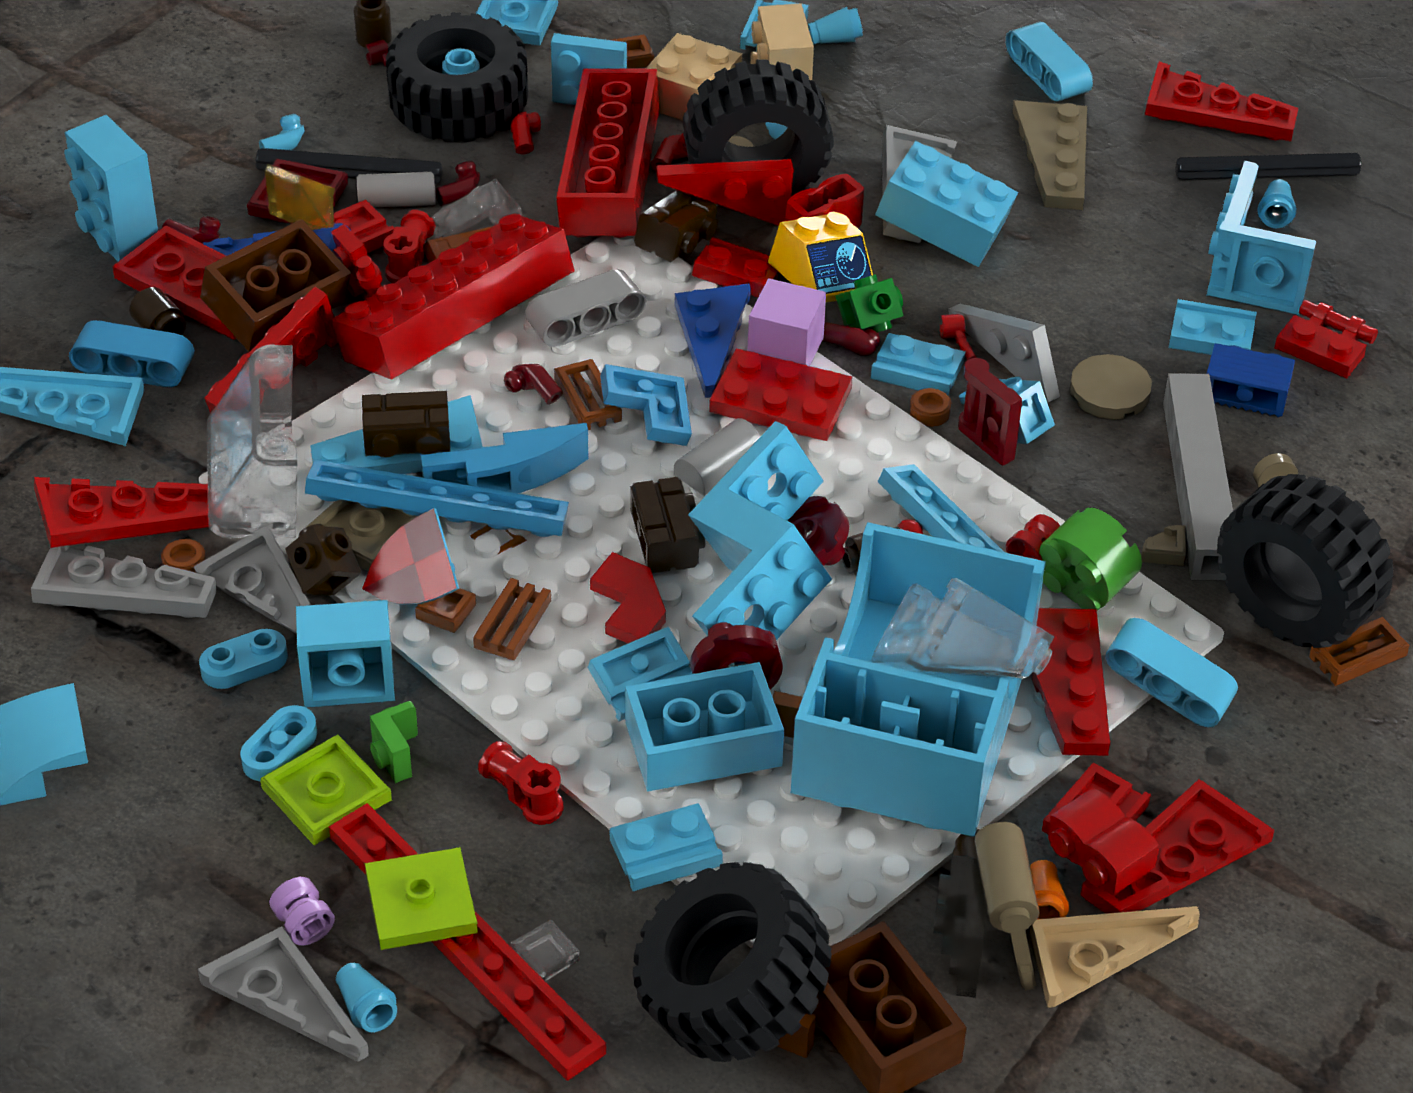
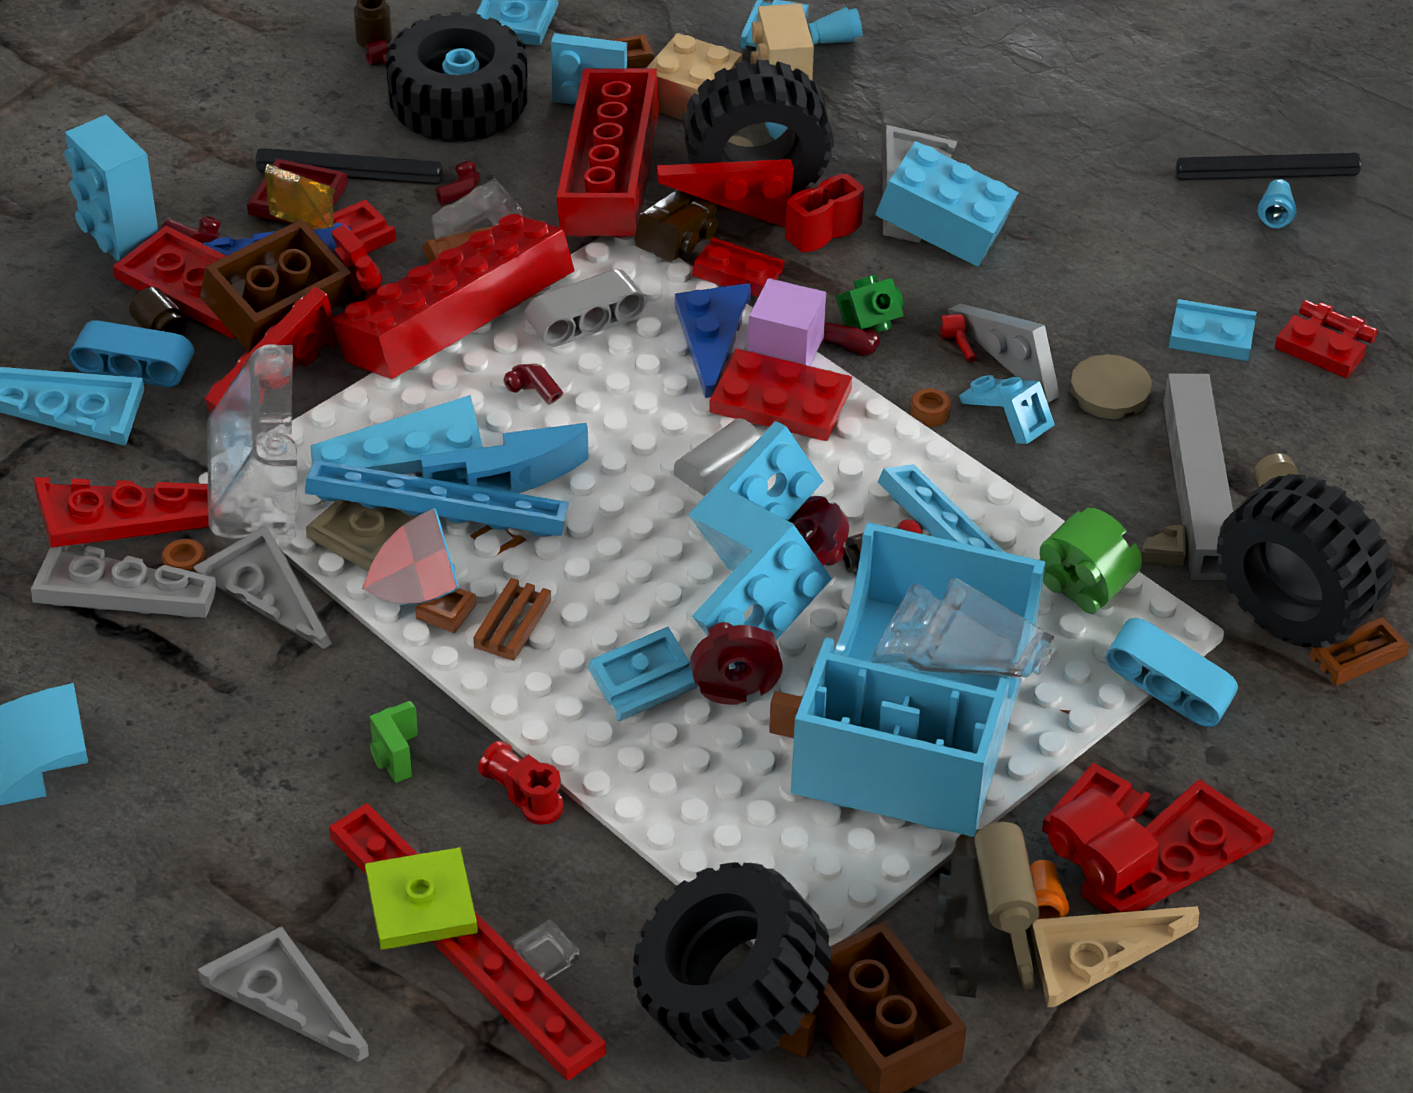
(243, 658): medium azure plate -> none
(273, 743): medium azure plate -> none
(288, 137): medium azure arm -> none
(304, 914): lavender wheel -> none
(323, 560): dark brown brick -> none
(324, 787): lime plate -> none
(345, 653): medium azure brick -> none
(367, 999): medium azure cone -> none
(397, 189): light grey brick -> none
(405, 423): dark brown brick -> none
(406, 244): red connector -> none
(521, 129): red arm -> none
(575, 403): dark orange tile -> none
(636, 590): red tile -> none
(655, 394): dark azure plate -> none
(663, 524): dark brown brick -> none
(665, 846): medium azure plate -> none
(670, 150): red arm -> none
(704, 726): medium azure brick -> none
(821, 253): slope -> none
(917, 364): medium azure plate -> none
(990, 412): dark red plate -> none
(1028, 541): red wheel -> none
(1049, 61): medium azure beam -> none
(1056, 149): dark tan wing -> none
(1074, 682): red wing -> none
(1219, 107): red wing -> none
(1250, 379): blue brick -> none
(1256, 263): medium azure bracket -> none

